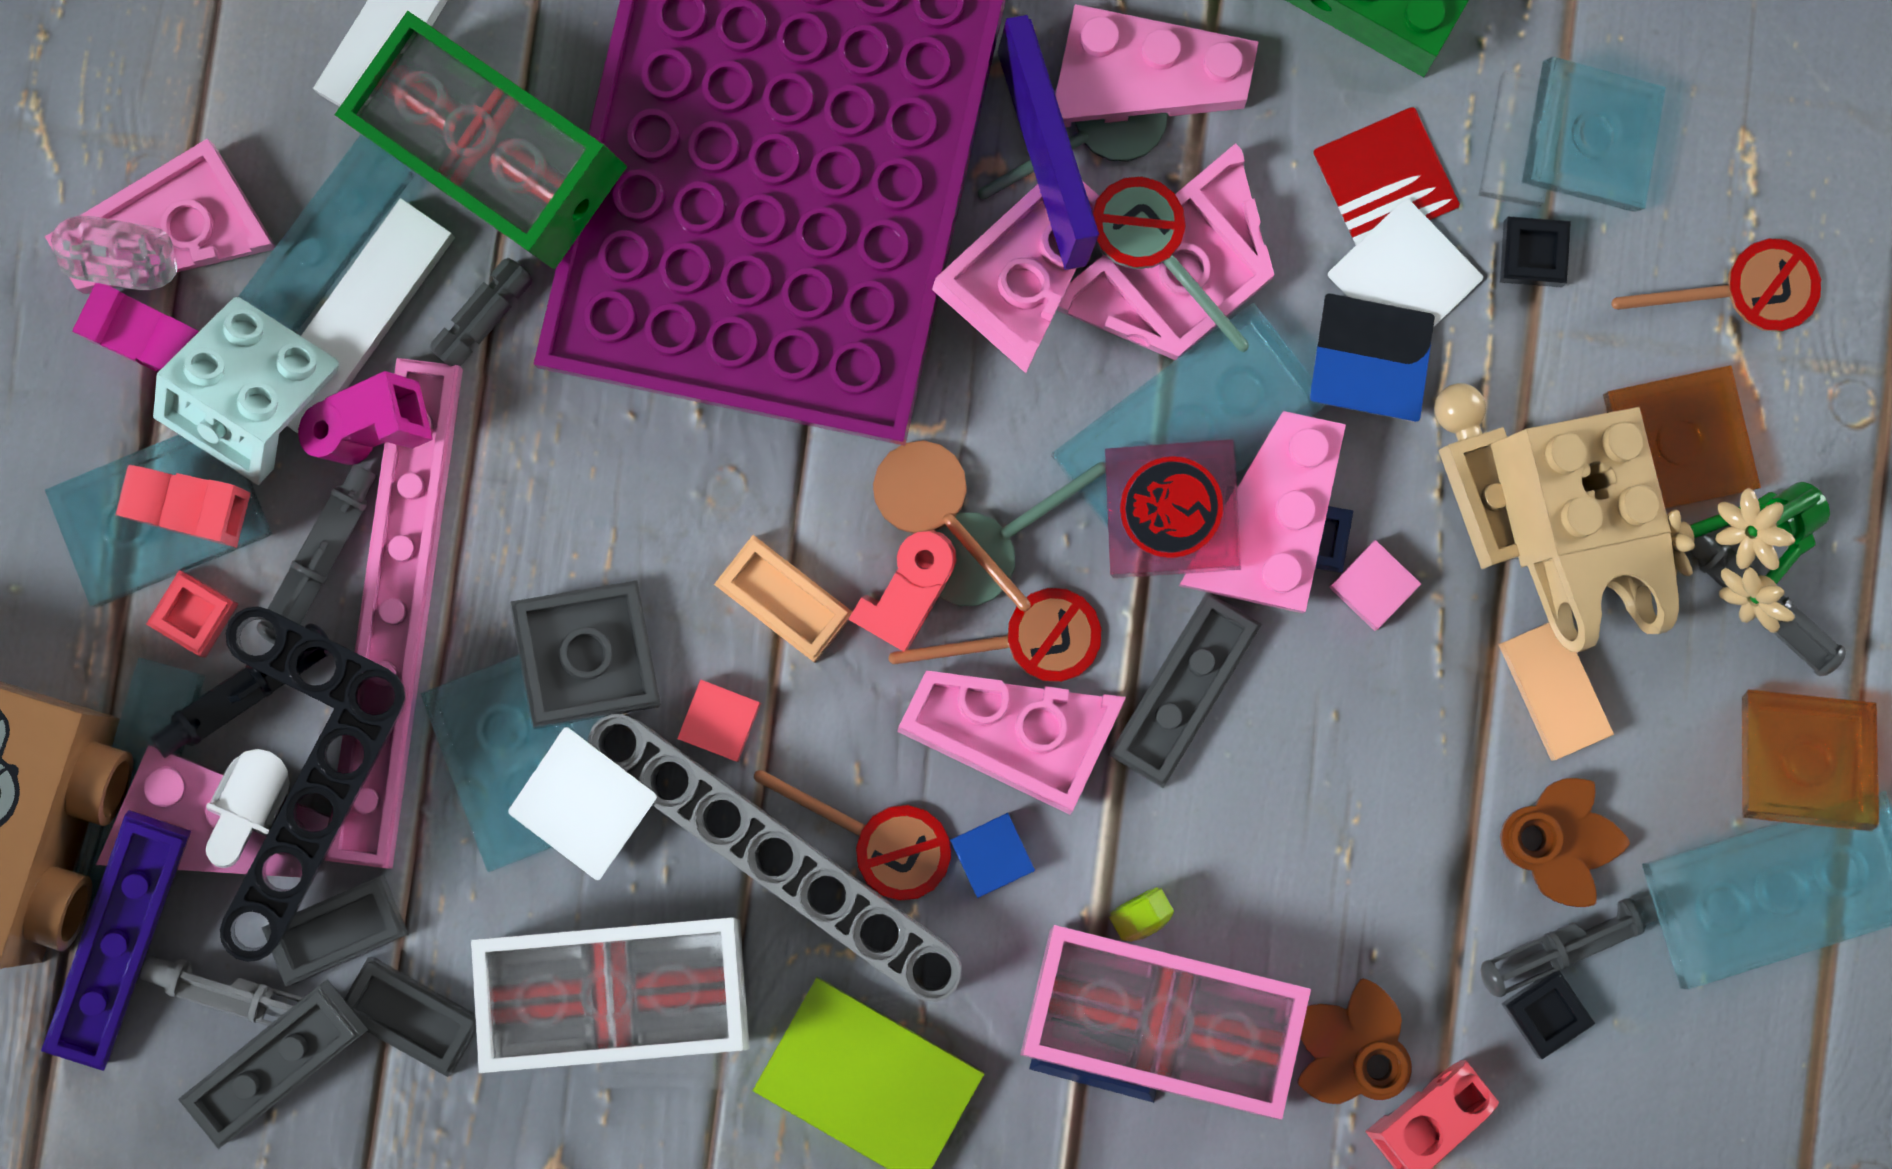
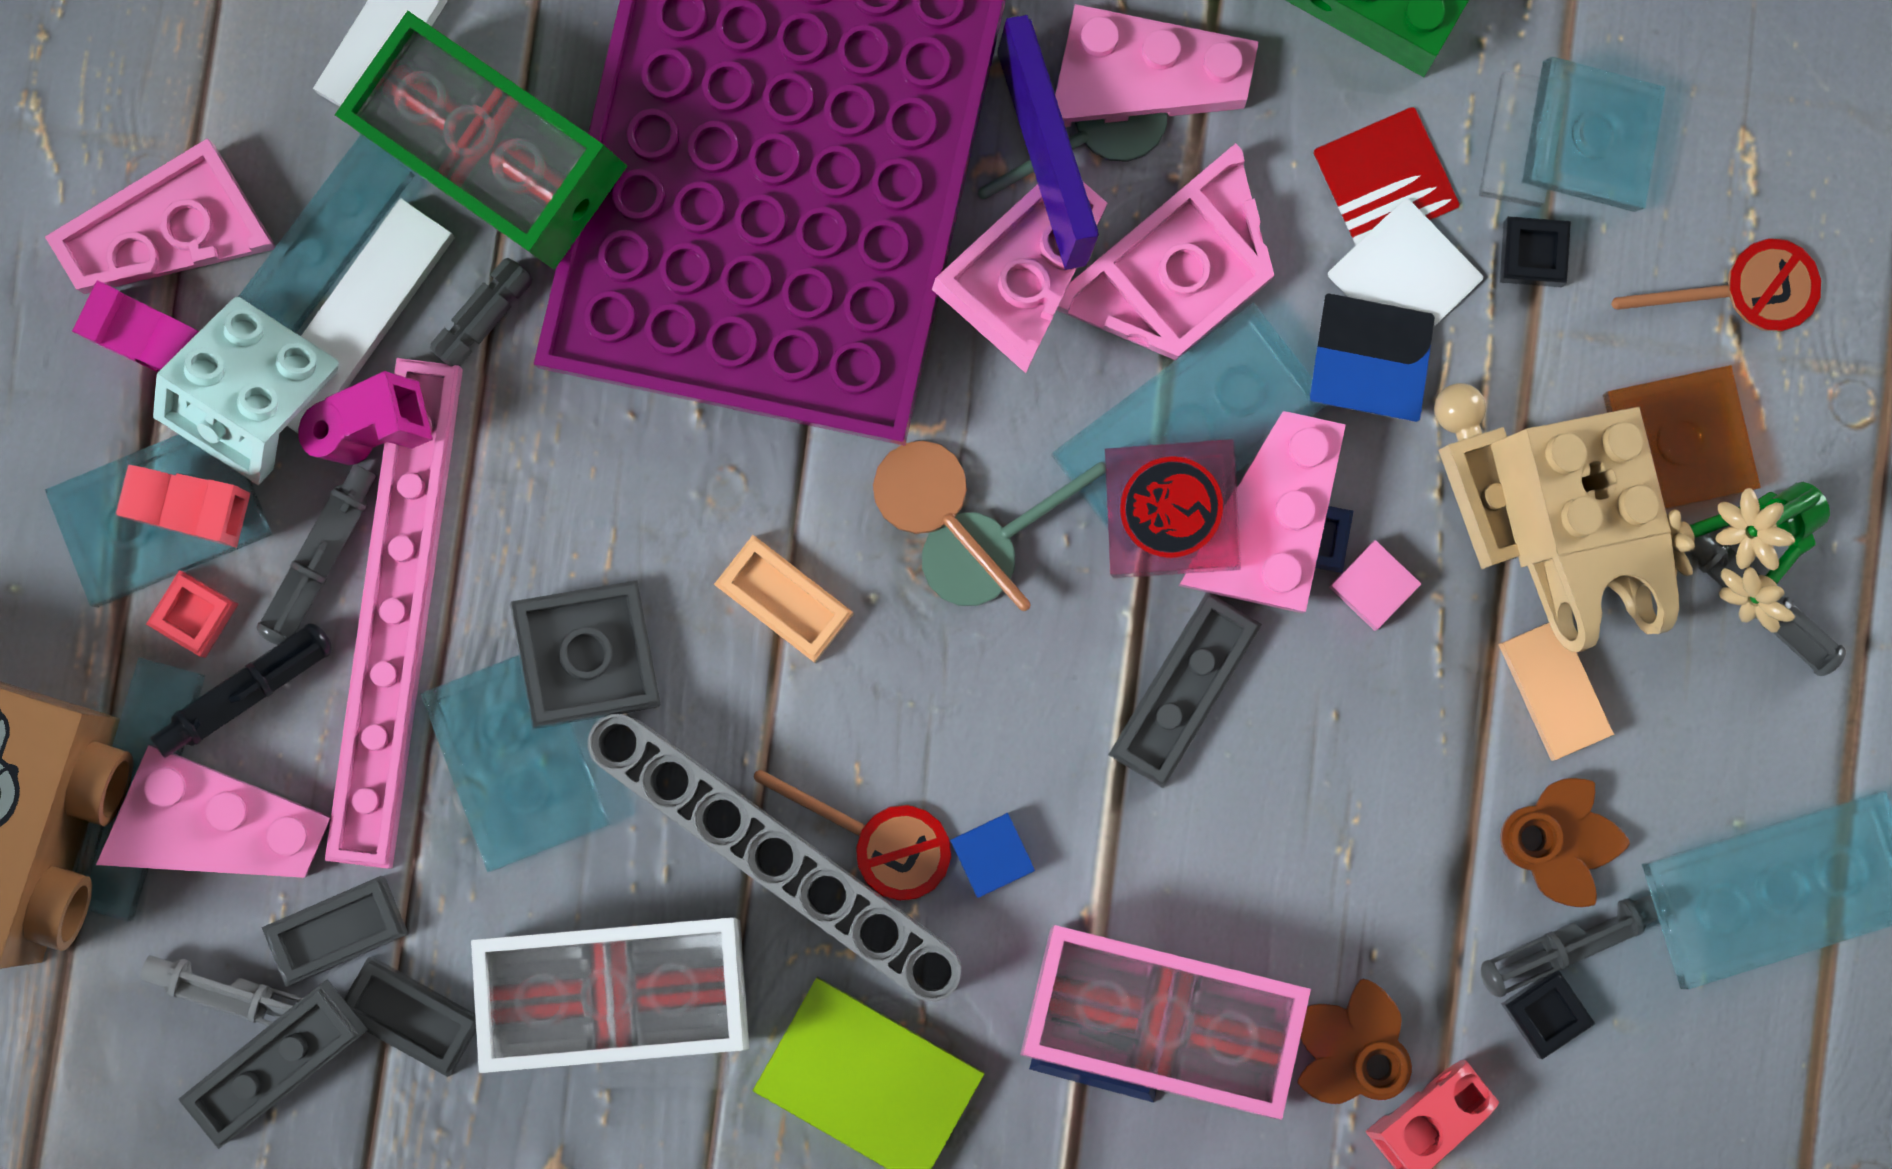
(107, 252): clear beam -> none
(116, 940): dark purple tile -> none
(246, 802): white arm -> none
(316, 776): black beam -> none
(582, 803): white sticker -> none
(719, 720): coral tile -> none
(923, 570): coral leg -> none
(1014, 733): bright pink wing -> none
(1048, 641): piece -> none
(1142, 915): lime tile -> none
(1143, 227): piece -> none
(1810, 760): clear orange tile -> none

